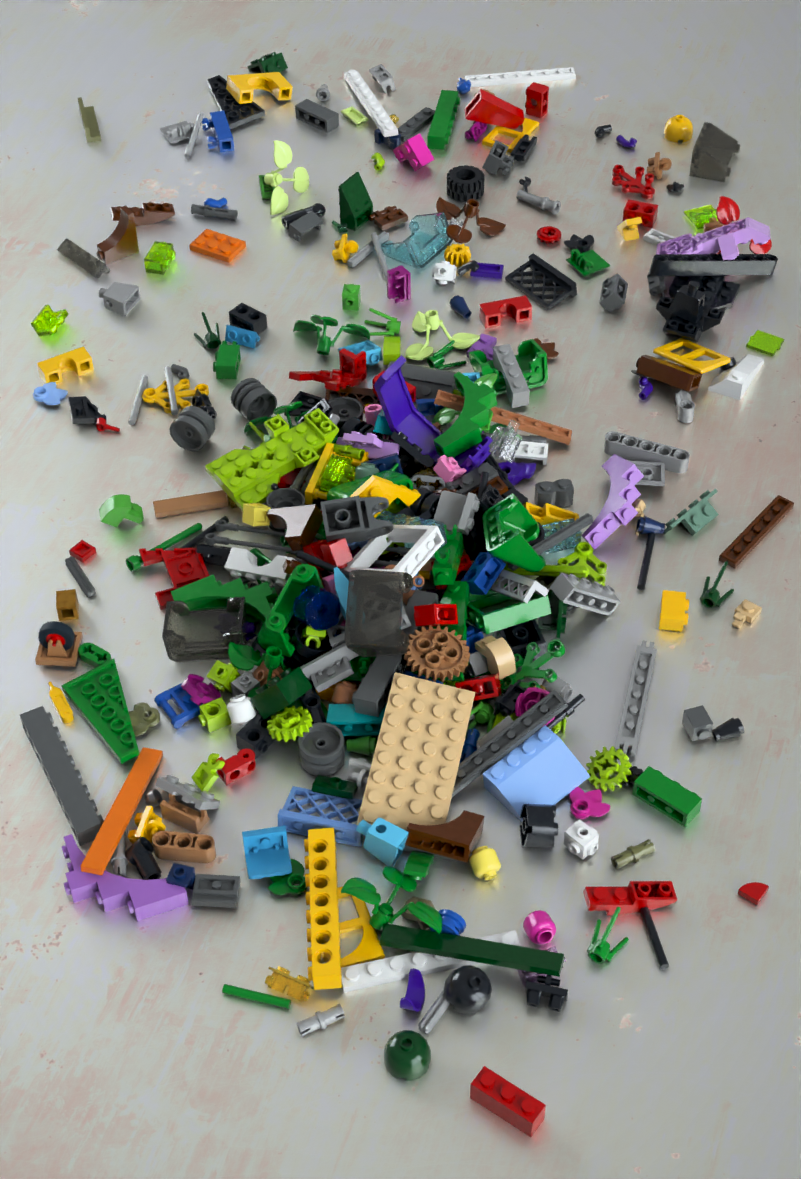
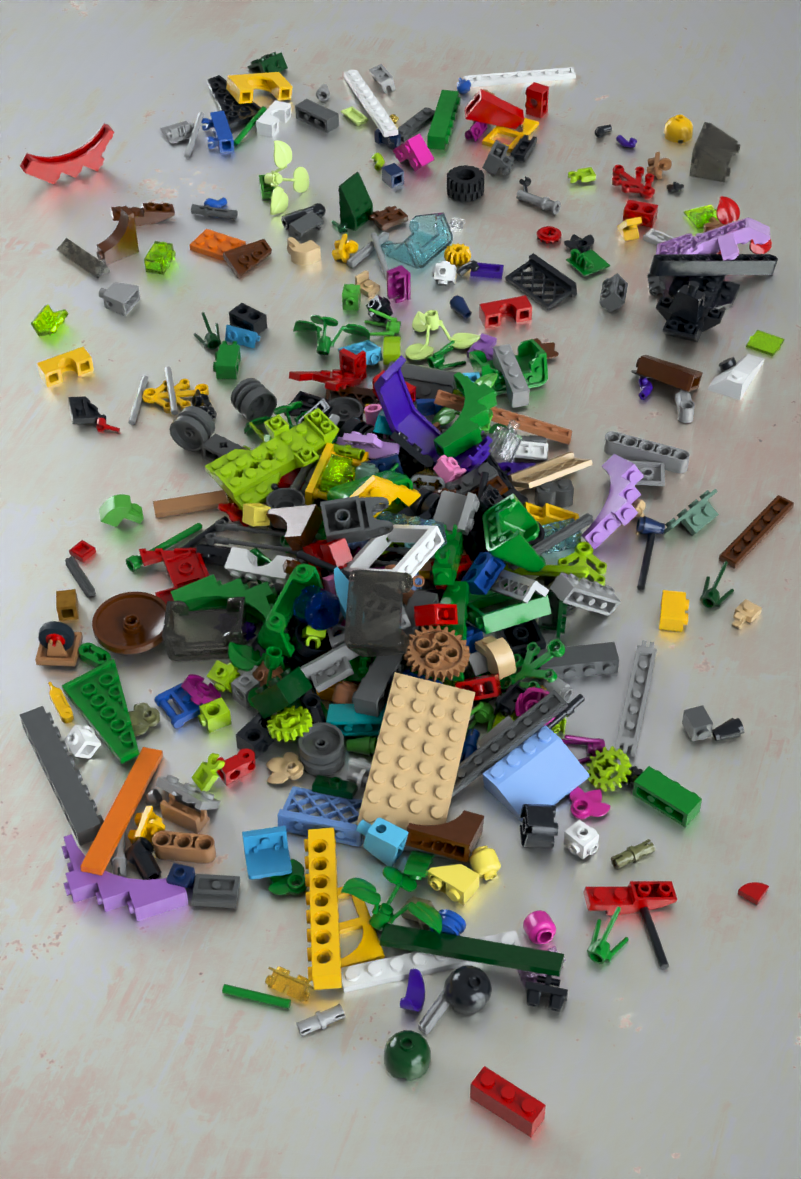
(49, 394): light blue plate -> none
(71, 163): none -> arch
(82, 741): none -> white brick
(89, 122): olive fence -> none
(130, 622): none -> reddish brown dish
(181, 371): dark grey arm -> none
(217, 446): none -> dark grey brick
(233, 512): none -> red plate
(241, 709): white head -> none
(247, 256): none -> reddish brown wing
(249, 126): none -> green bar
(268, 123): none -> white arch
(284, 768): none -> tan plate
(304, 253): none -> tan brick
(367, 286): none -> tan bracket
(381, 305): none -> black brick
(392, 175): none -> dark blue brick
(455, 881): none -> light yellow slope
(459, 234): reddish brown plant -> none
(547, 471): none -> tan fence
(583, 175): none -> lime plate
(583, 661): none -> dark grey brick
(592, 745): none -> magenta plant
(687, 359): yellow window -> none

